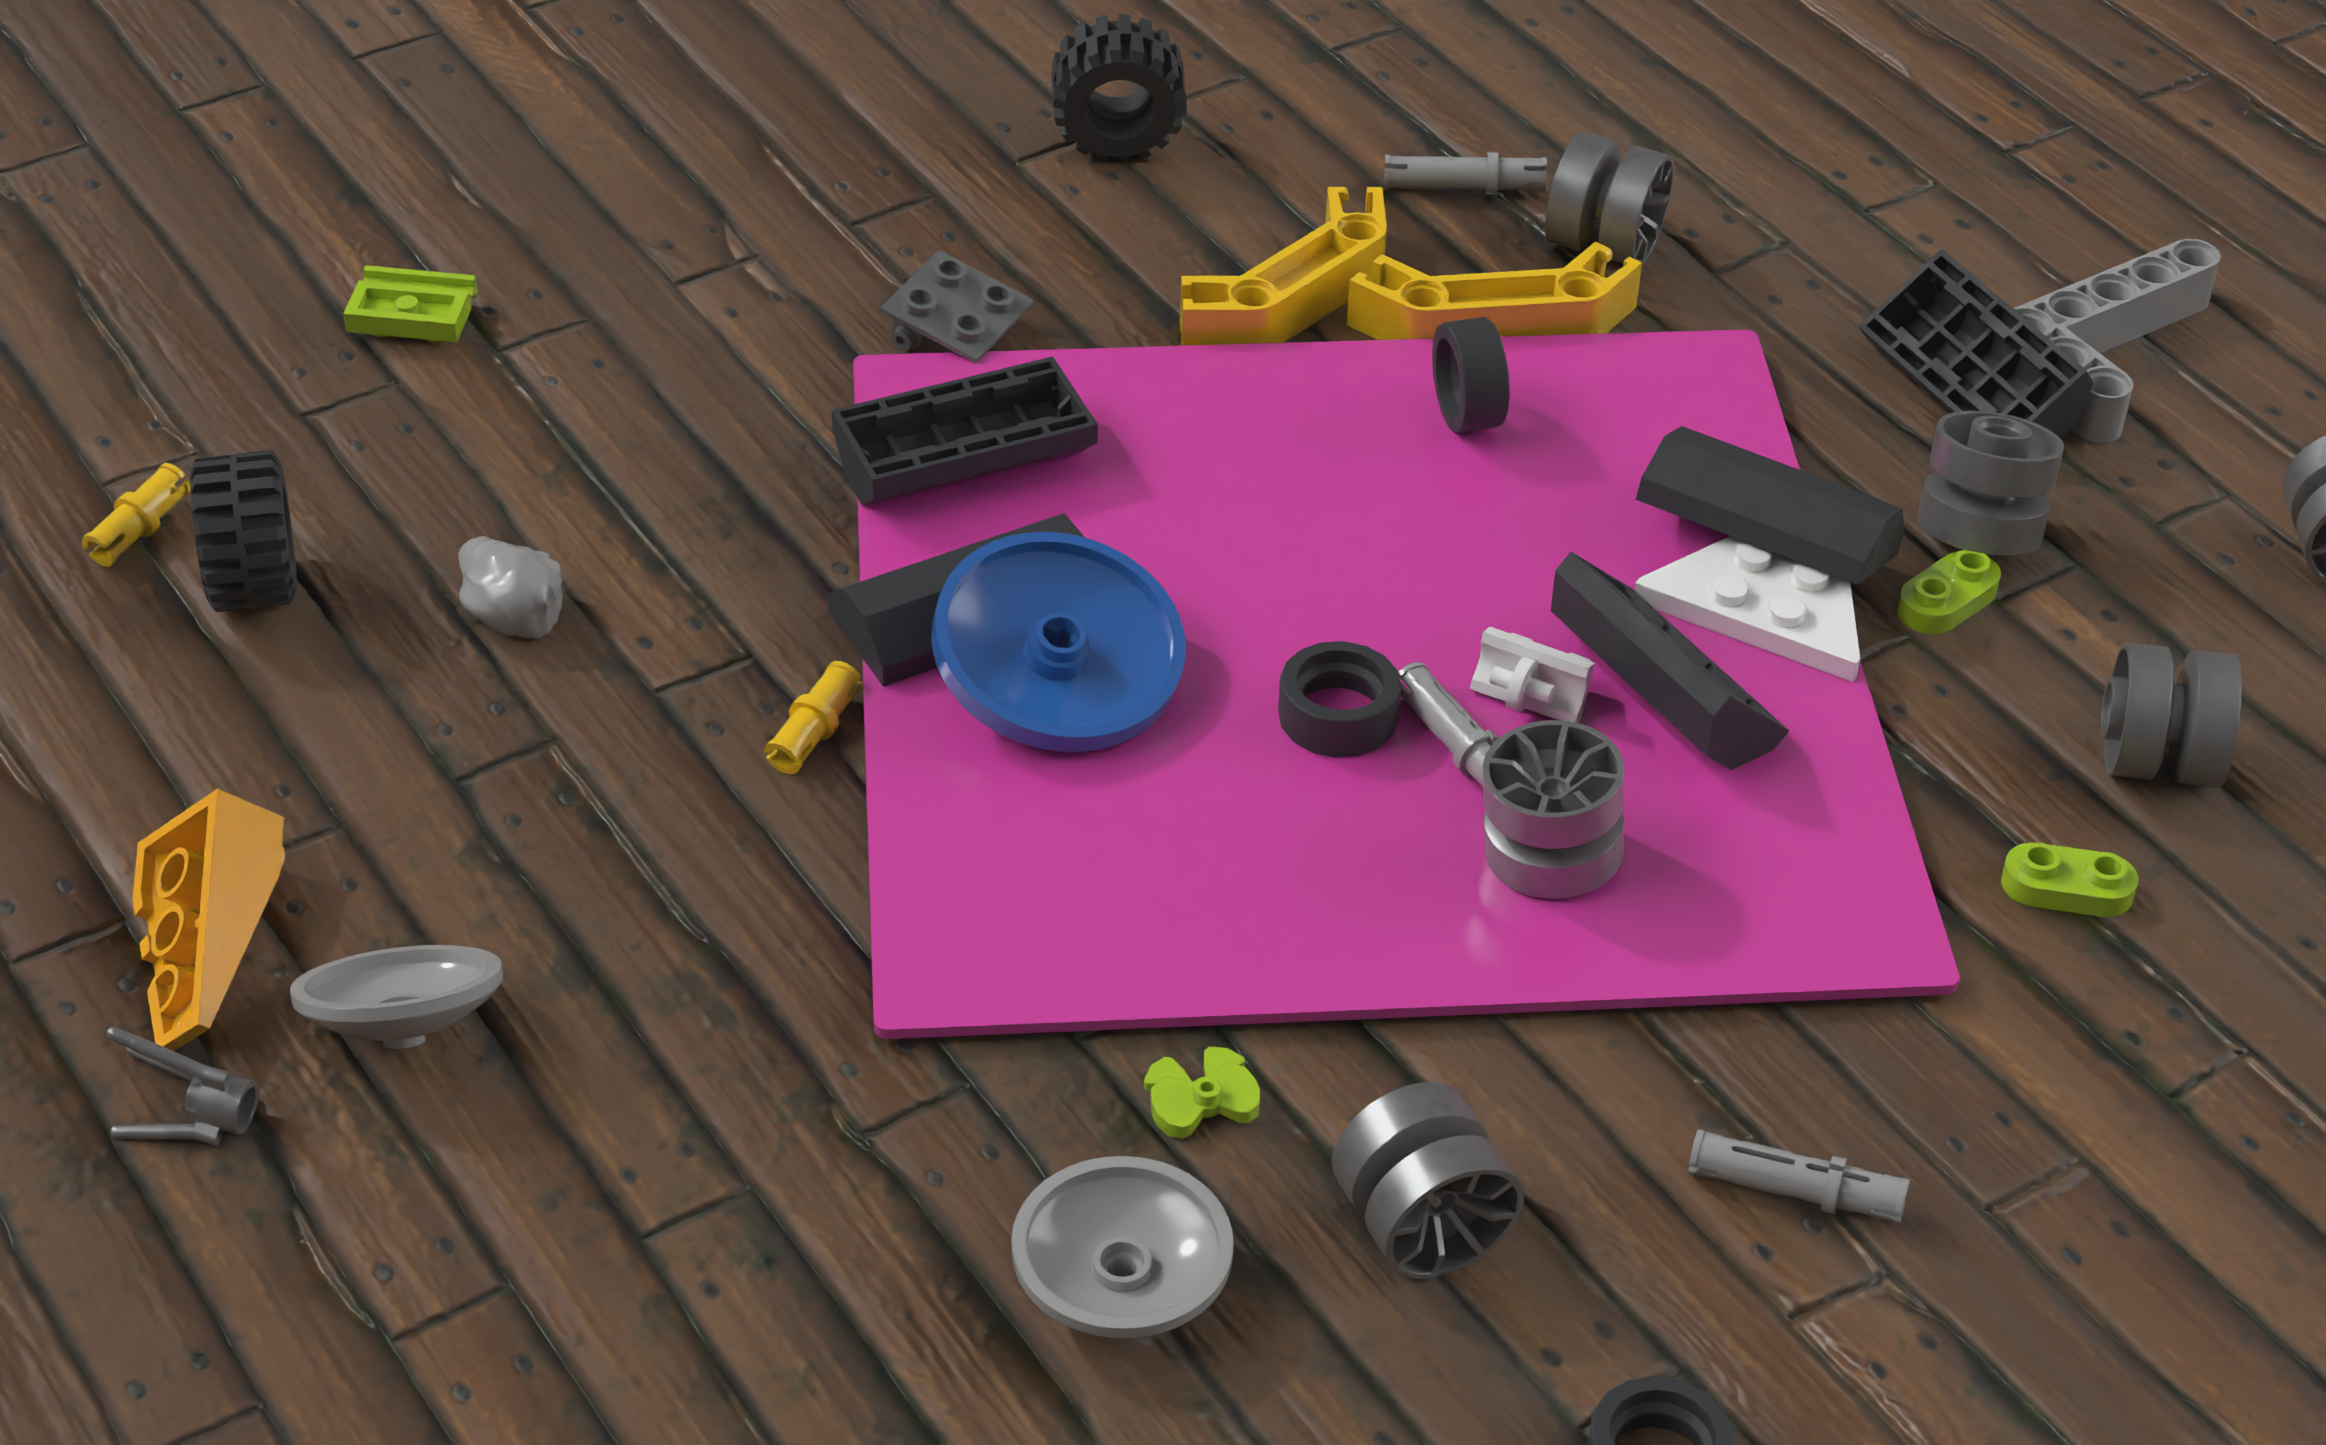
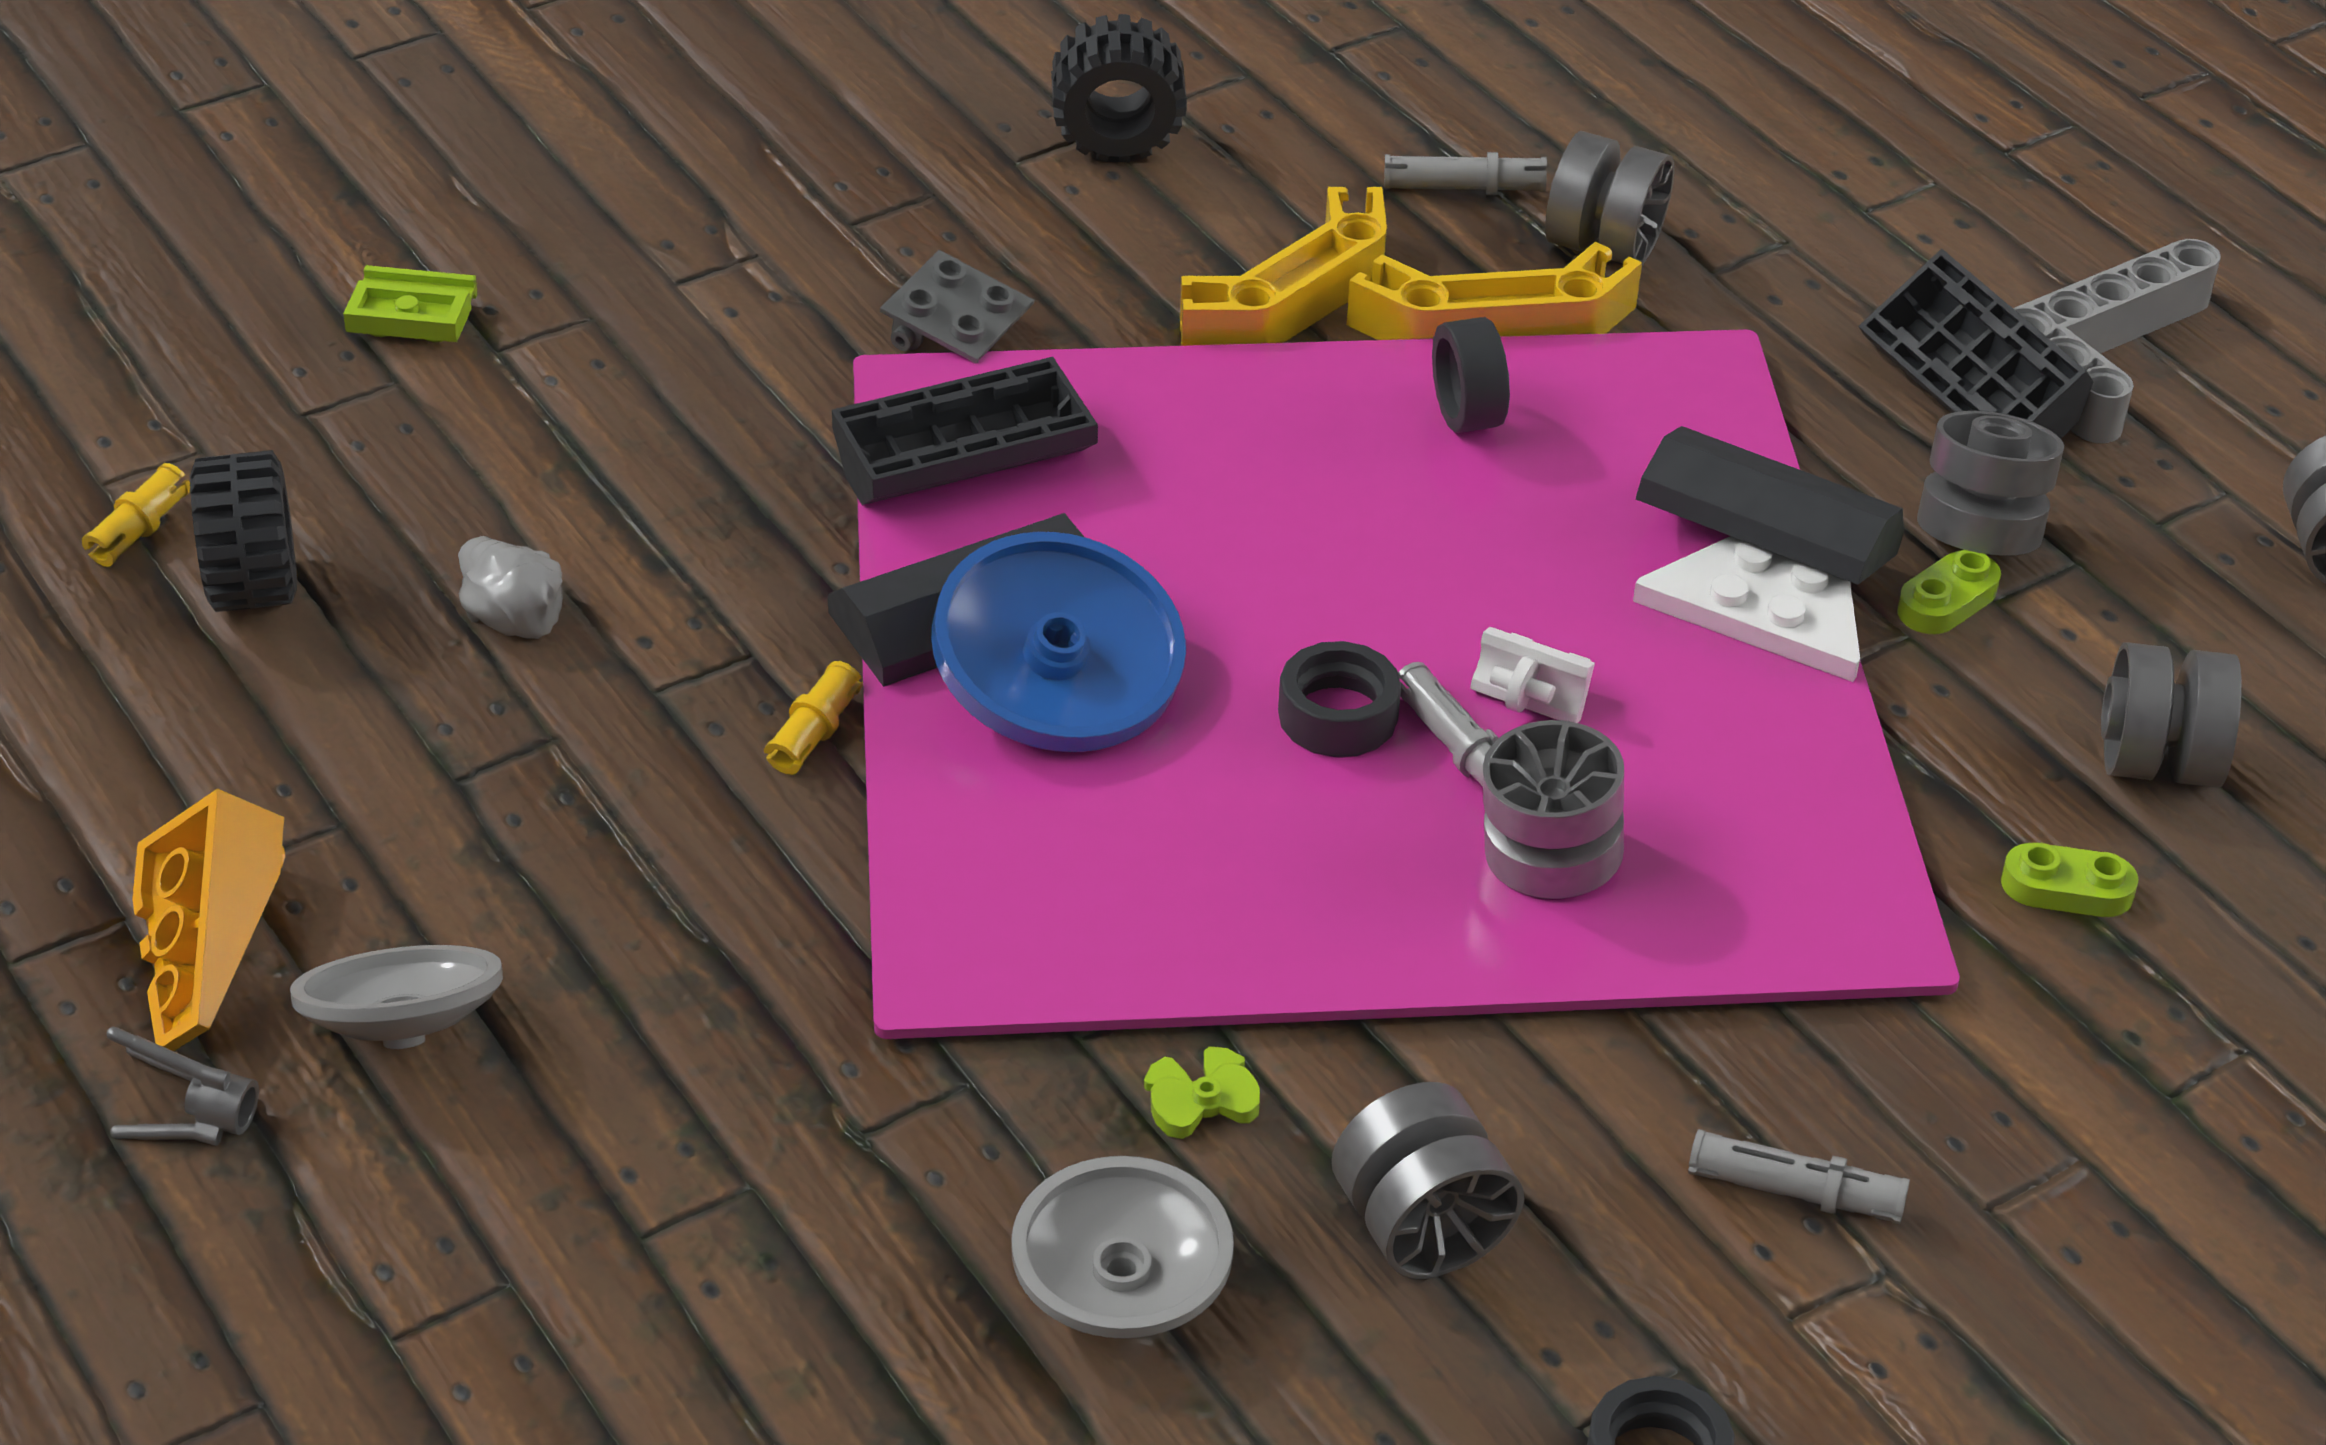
(1663, 665): black piece -> none

